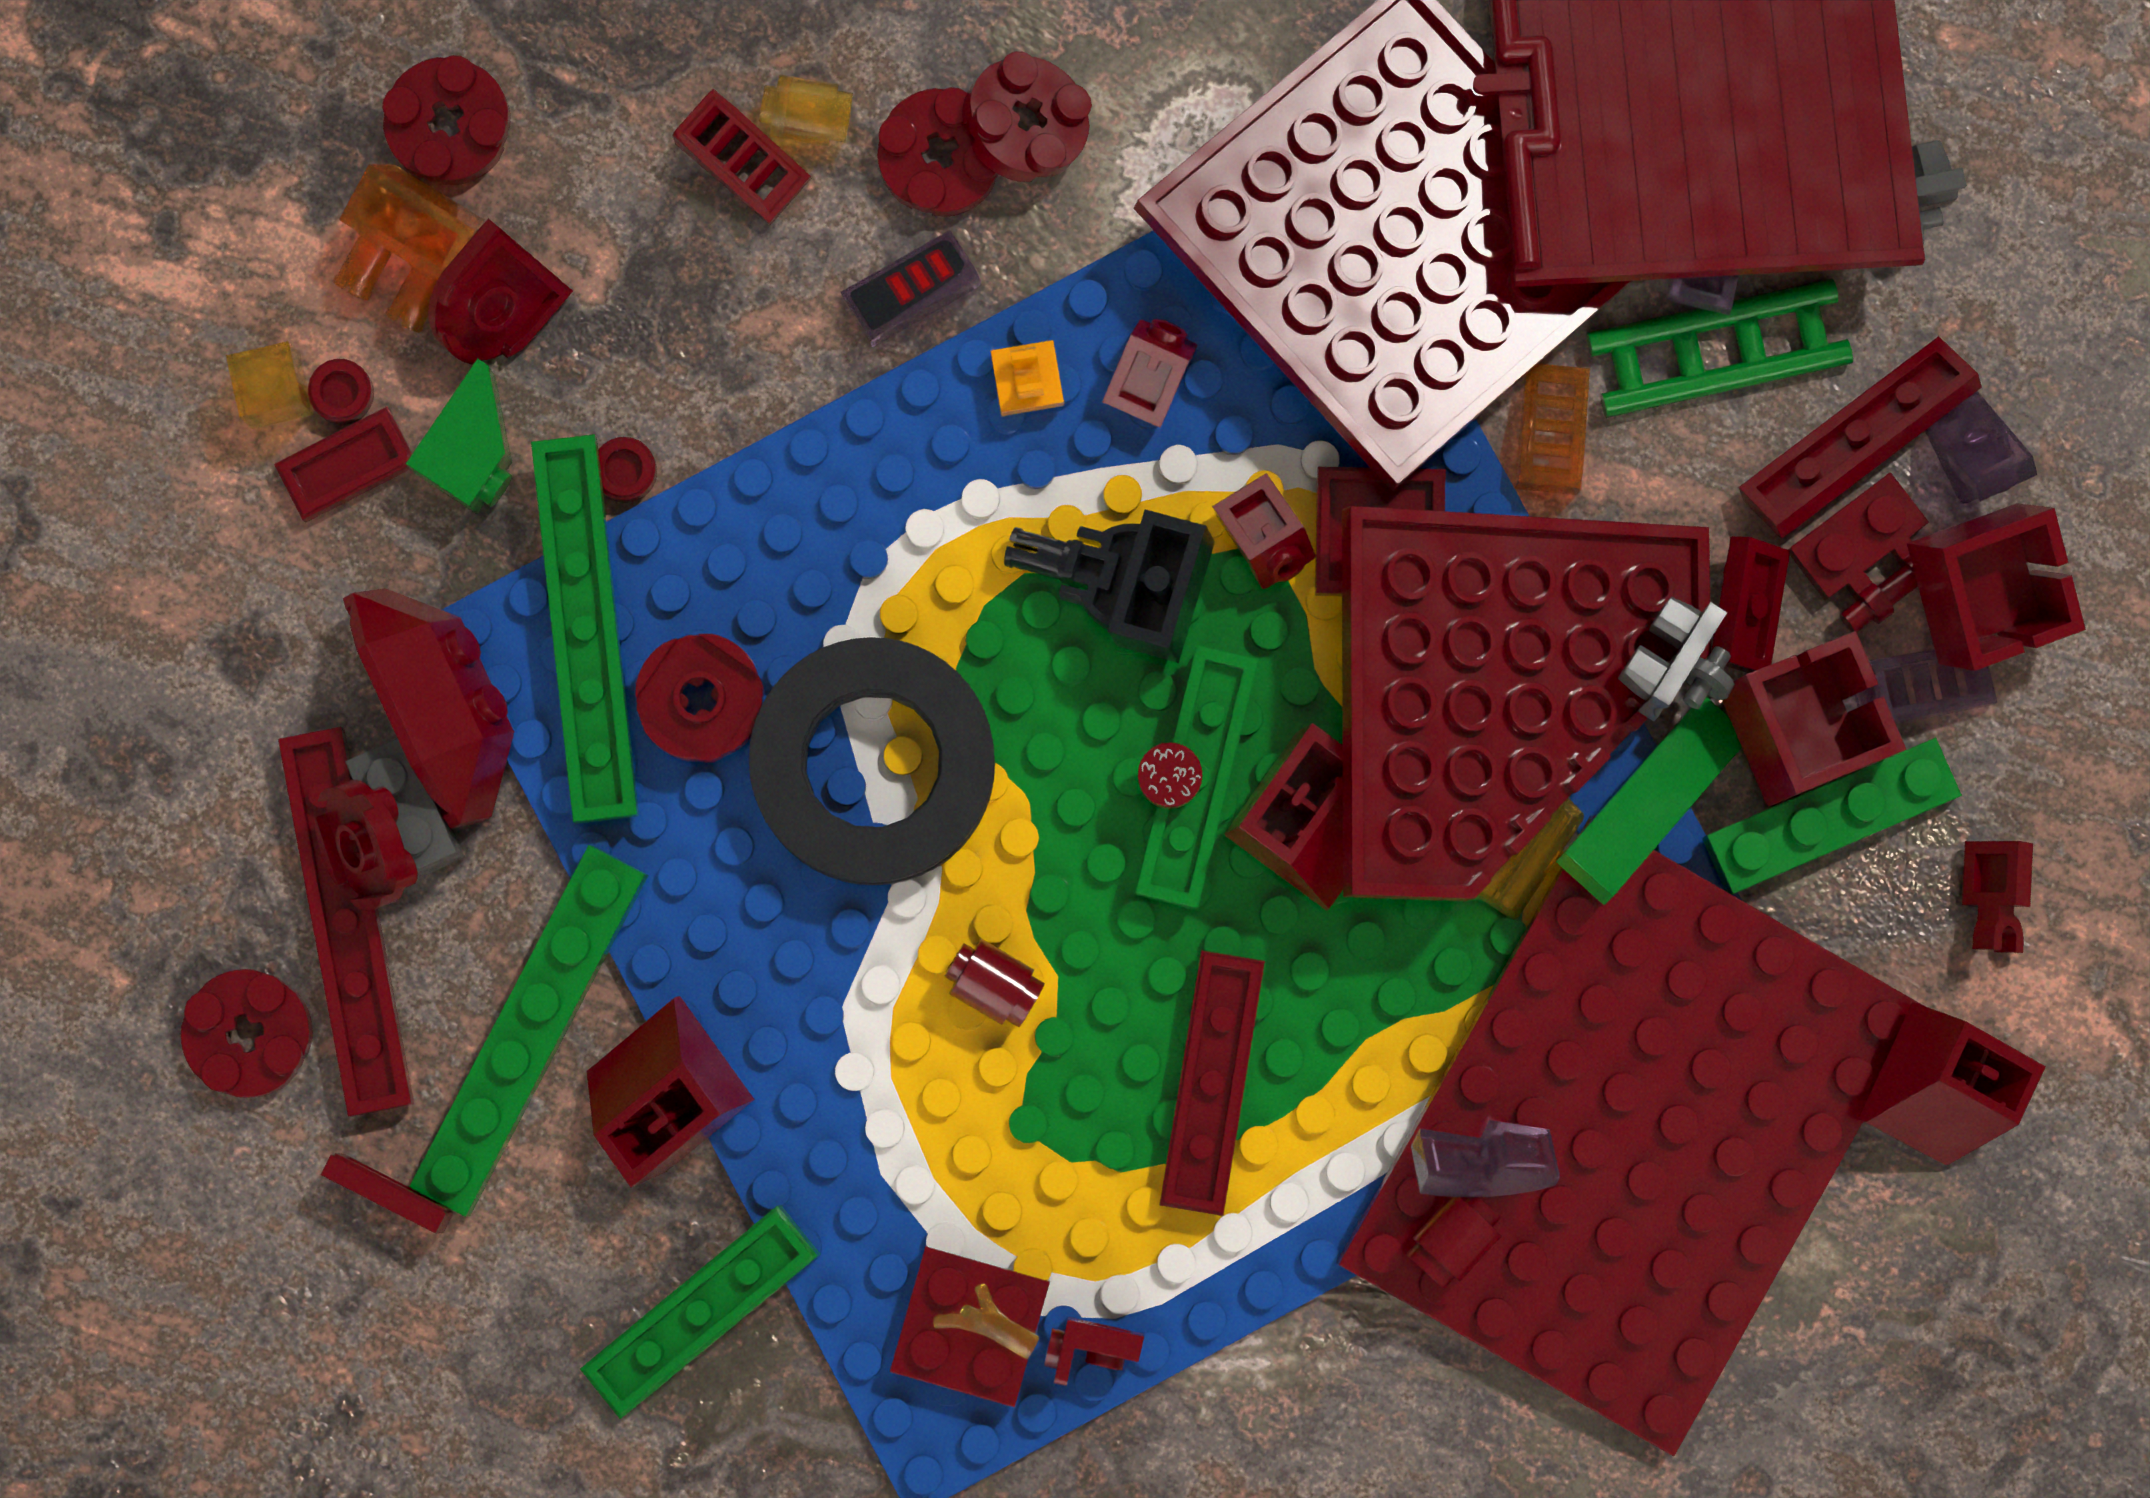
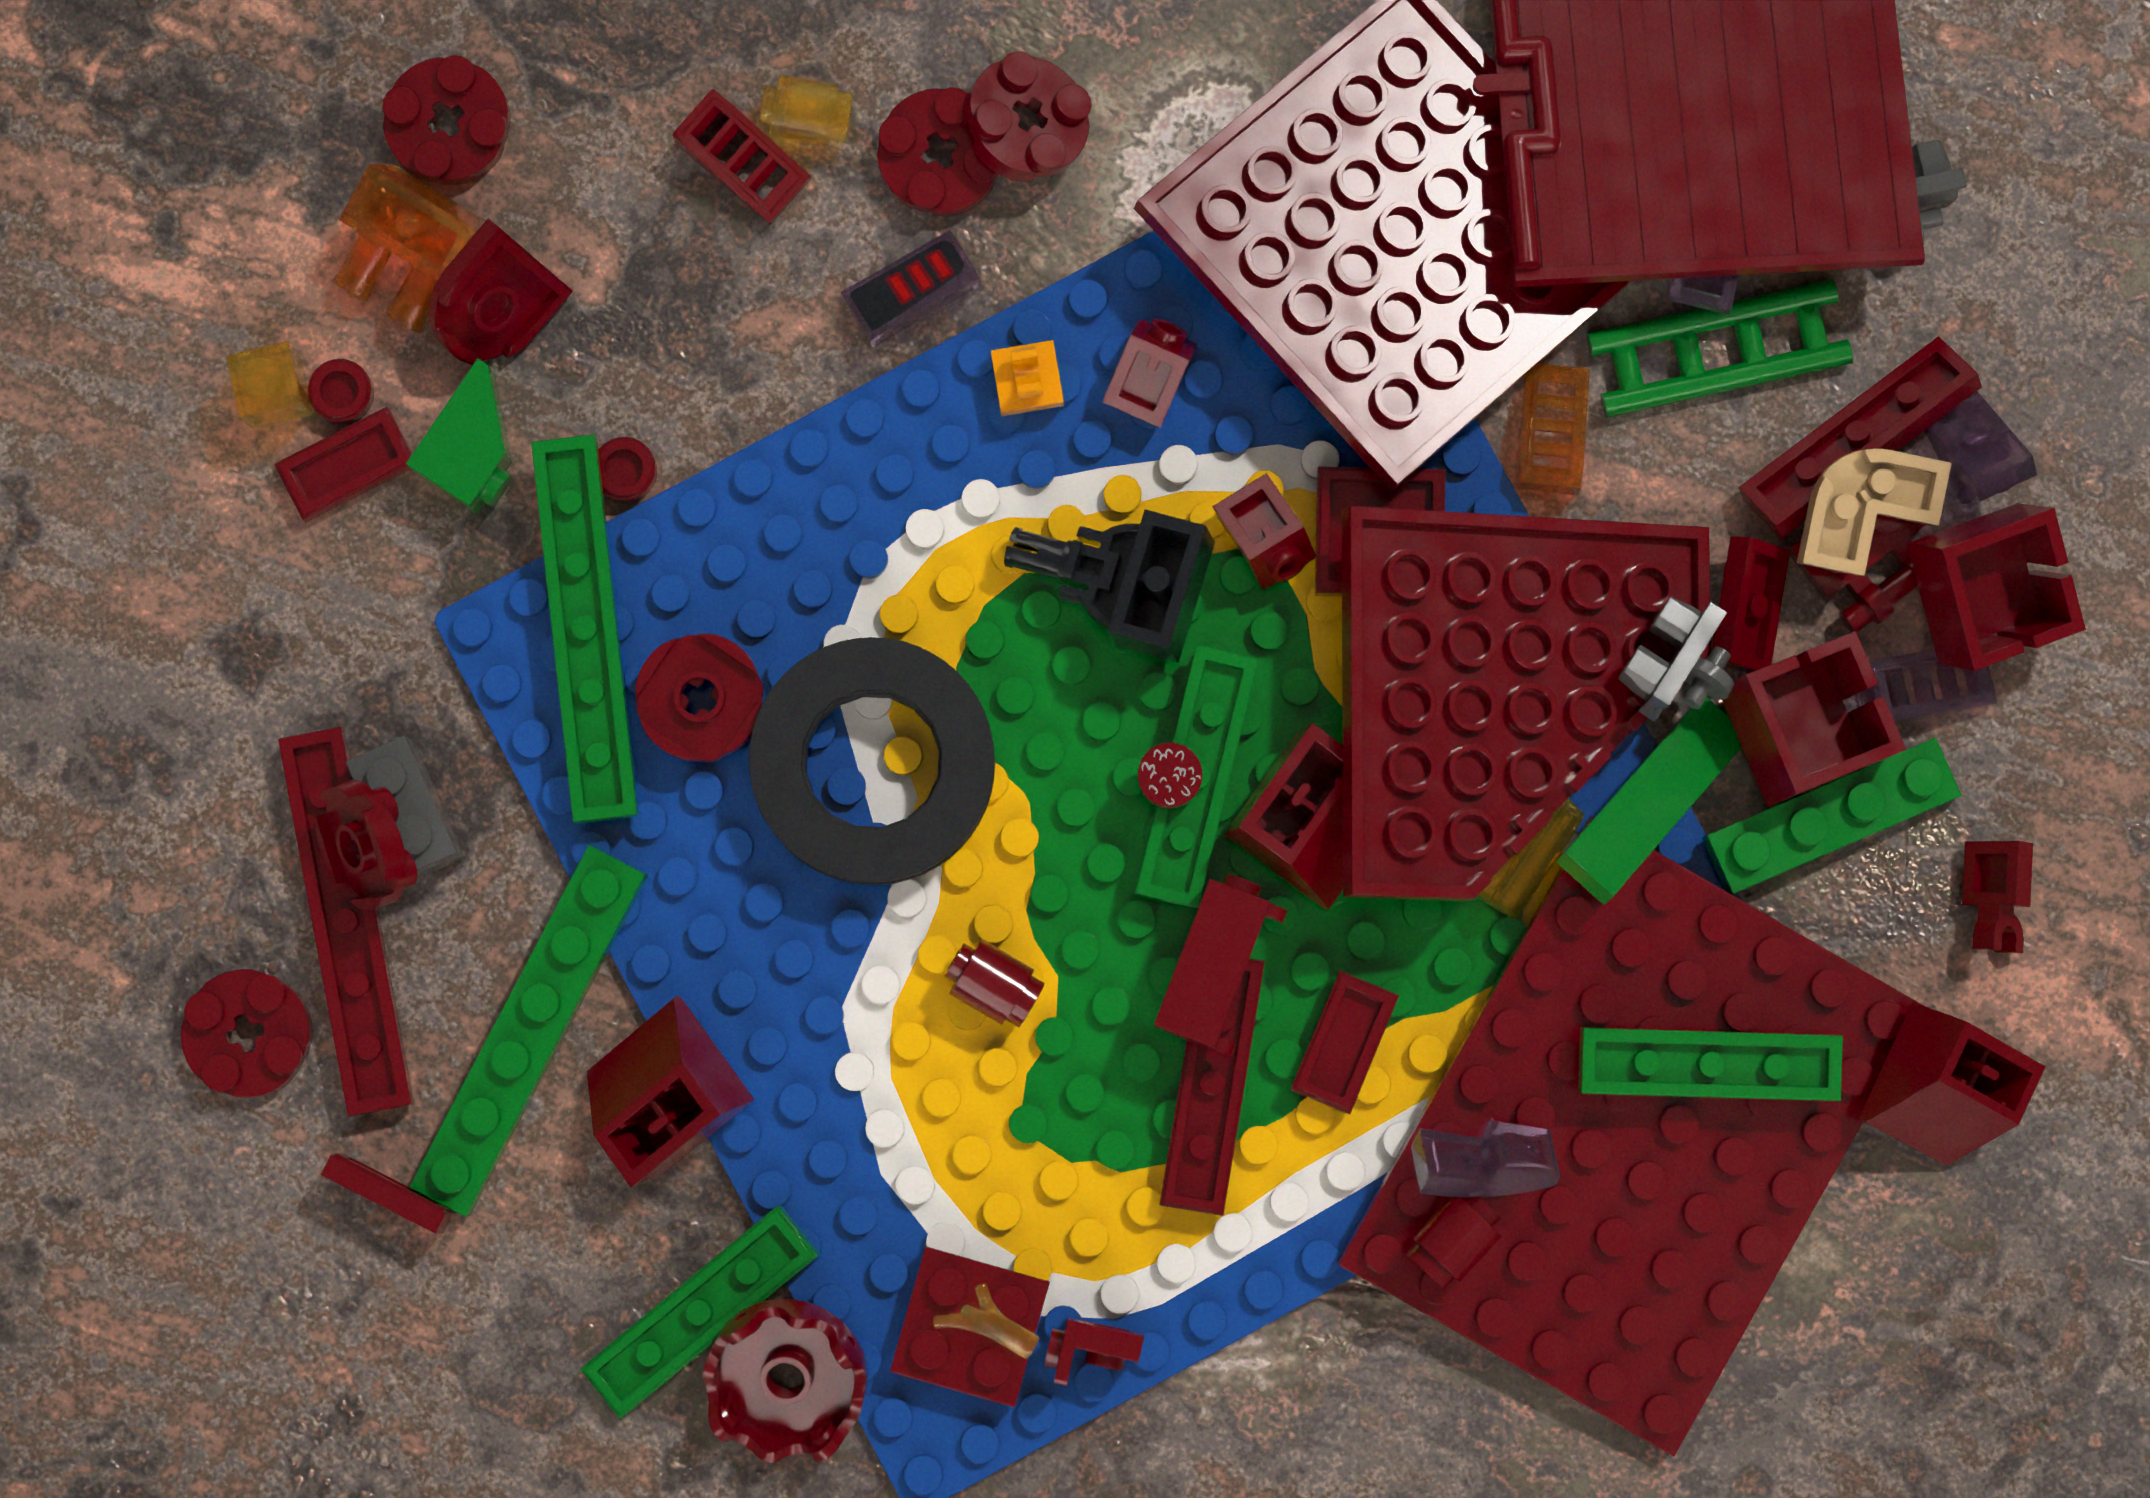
(435, 699): dark red wedge -> none
(778, 1419): none -> dark red plate
(1214, 962): none -> dark red brick
(1344, 1042): none -> dark red tile
(1710, 1064): none -> green plate
(1856, 491): none -> tan plate

